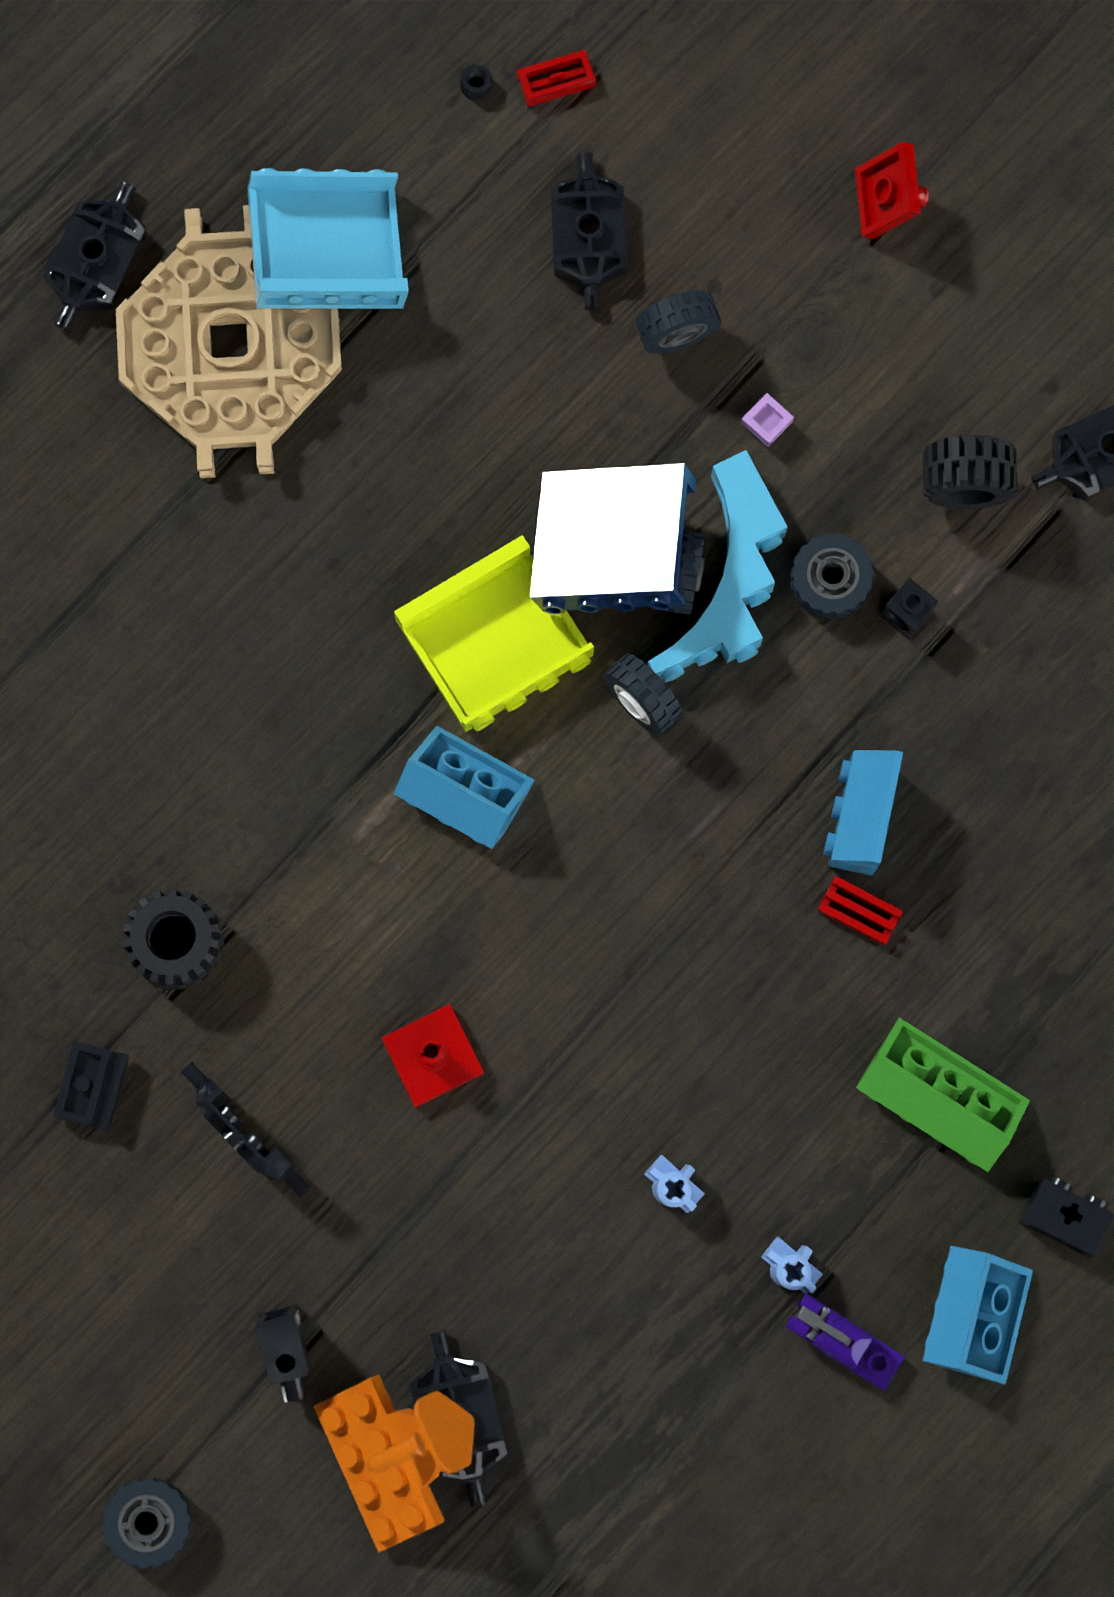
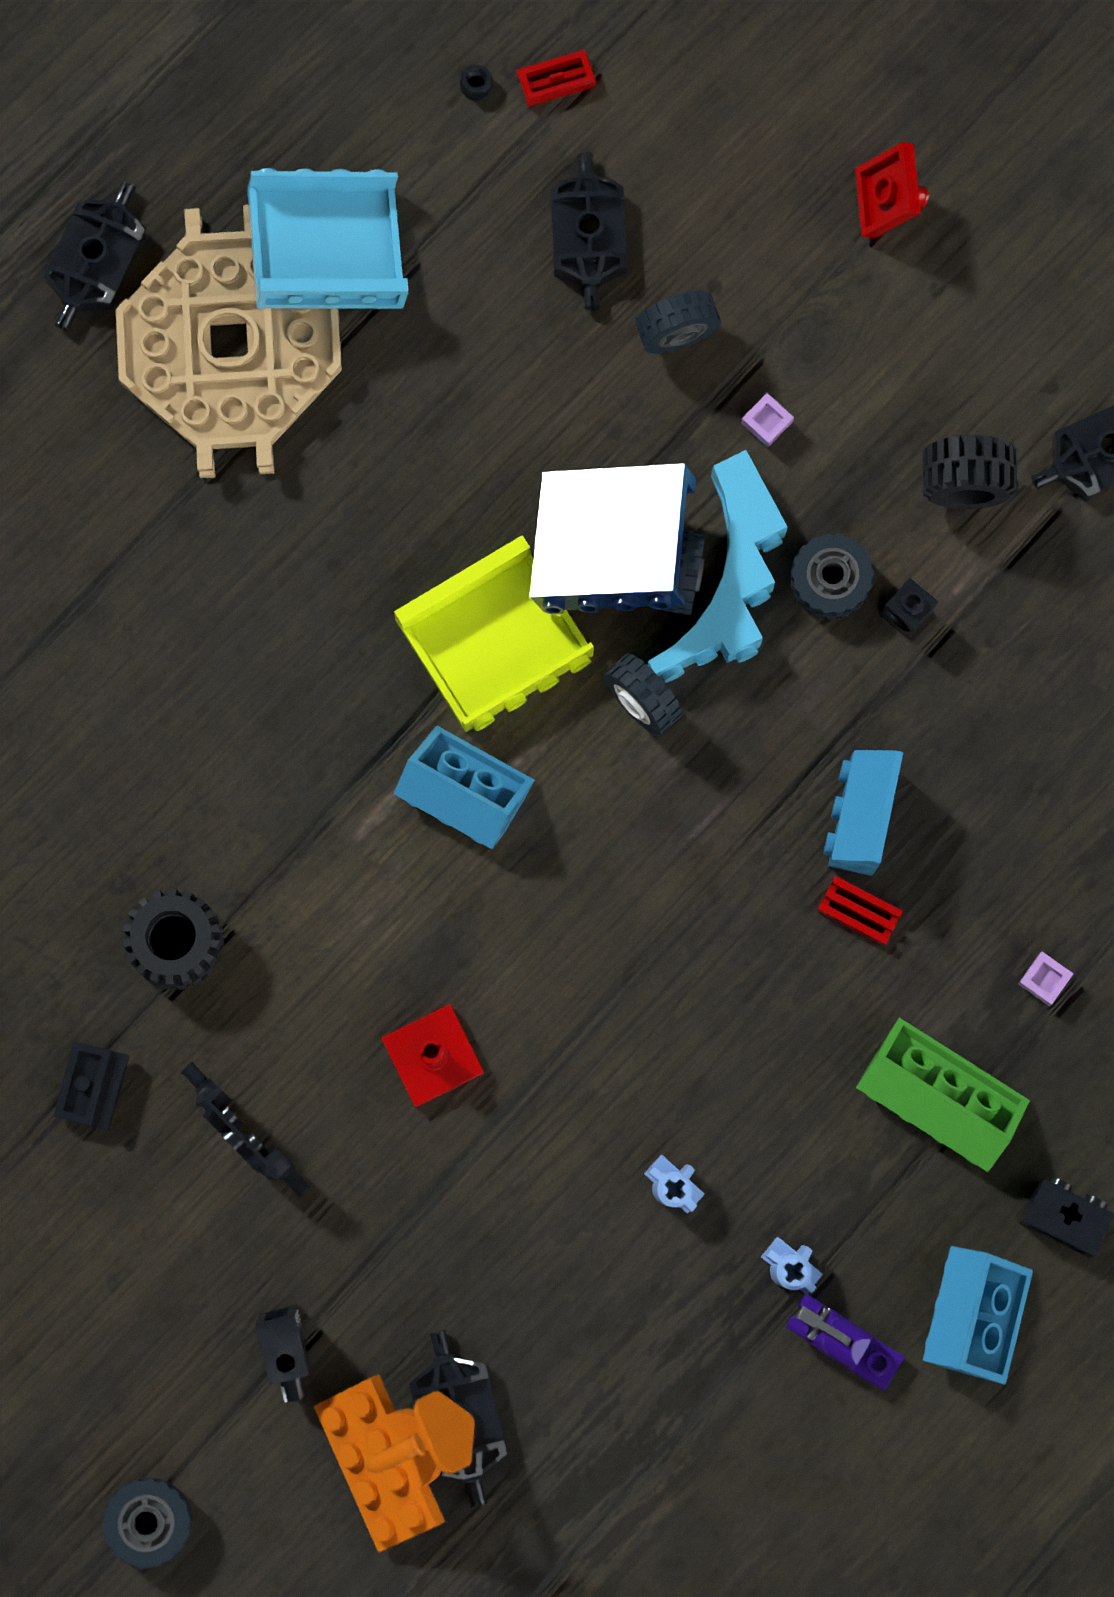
(1045, 978): none -> lavender plate

